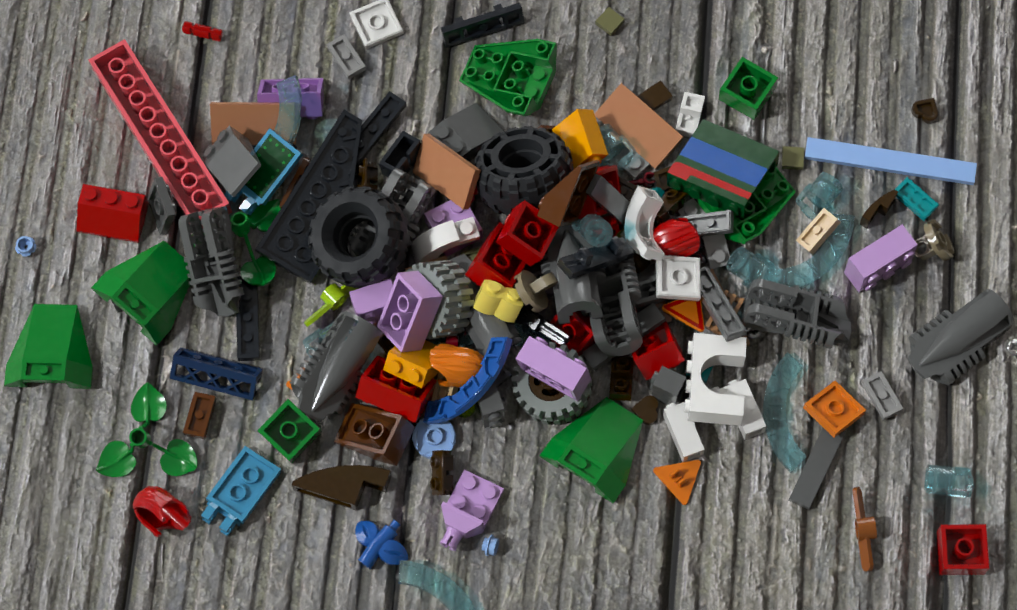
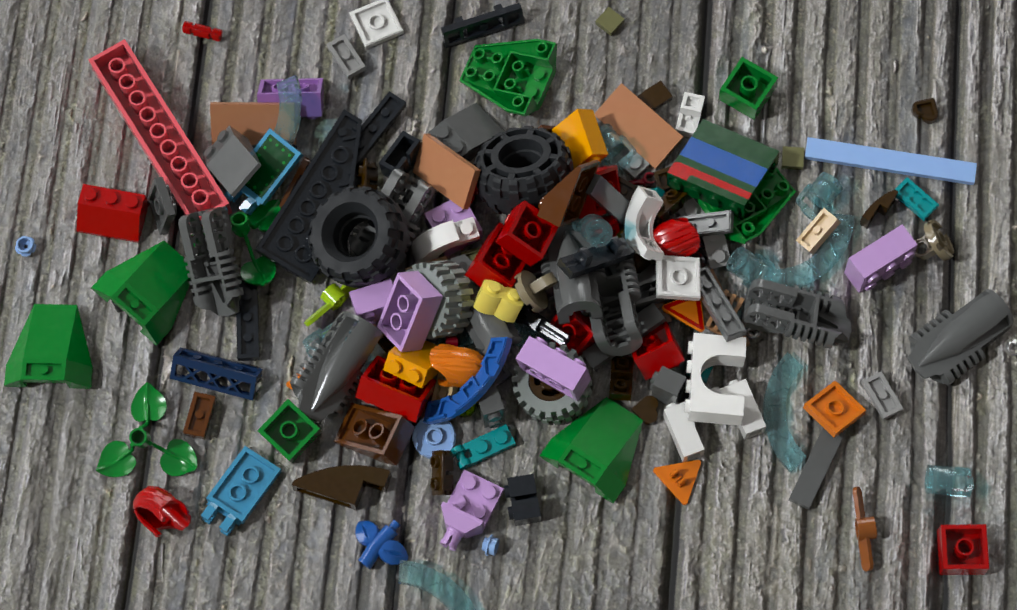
(483, 447): none -> teal plate
(523, 499): none -> black piece

